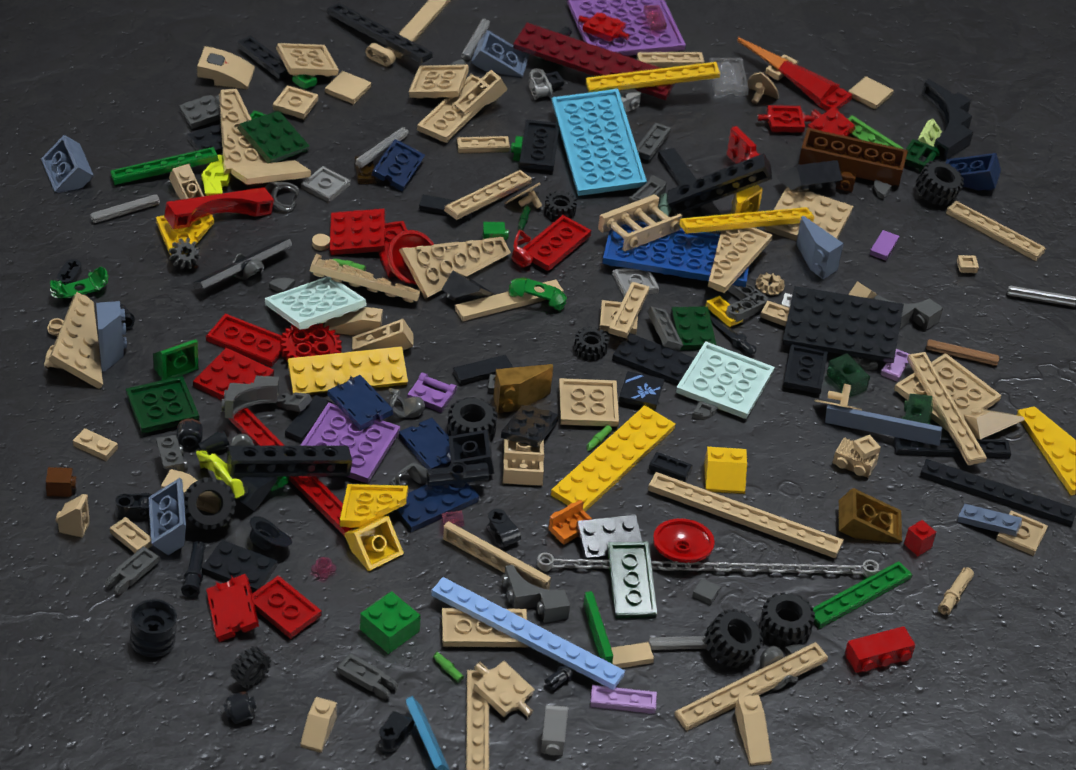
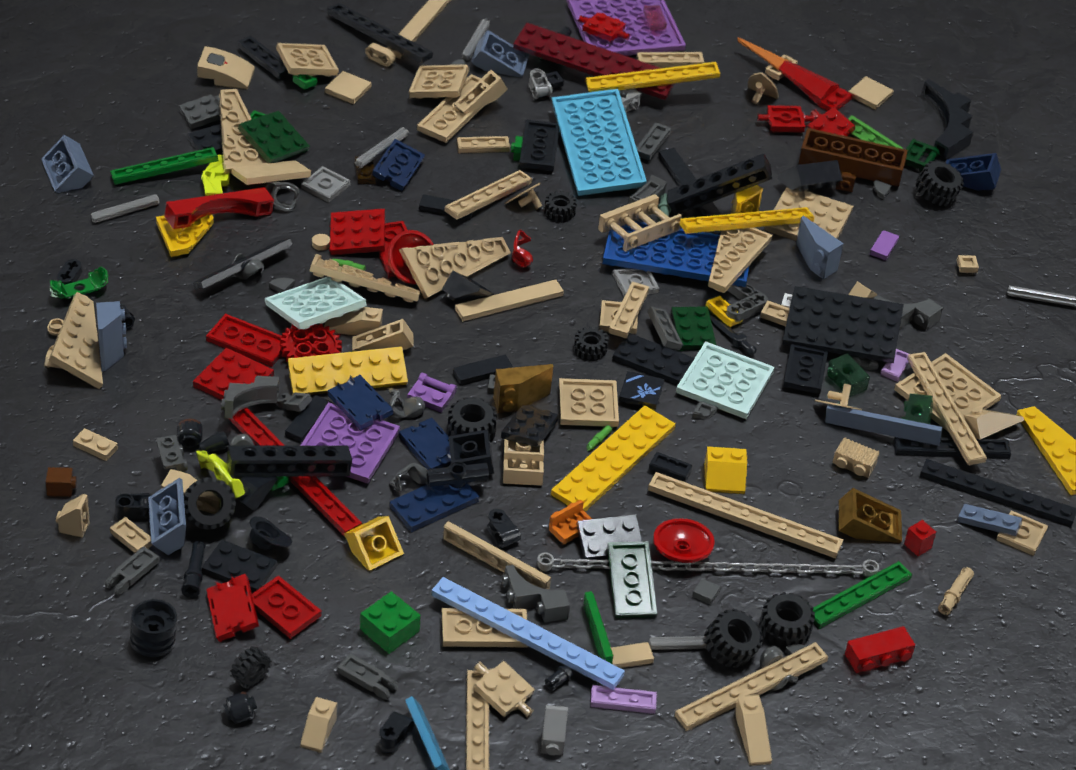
(161, 404): dark green plate -> none
(176, 360): green slope -> none
(185, 182): tan slope -> none
(188, 248): dark grey gear -> none
(295, 102): tan plate -> none
(323, 567): clear pink plate -> none
(370, 502): yellow plate -> none
(448, 667): bright green piece -> none
(454, 517): clear pink plate -> none
(494, 230): green brick -> none
(524, 218): dark green piece -> none
(553, 294): green piece -> none
(557, 242): red plate -> none
(731, 77): clear piece -> none
(740, 146): red plate -> none
(776, 287): tan gear -> none
(866, 446): tan plate -> none
(930, 133): yellowish green plate -> none
(962, 352): medium nougat axle -> none
(996, 230): tan tile -> none

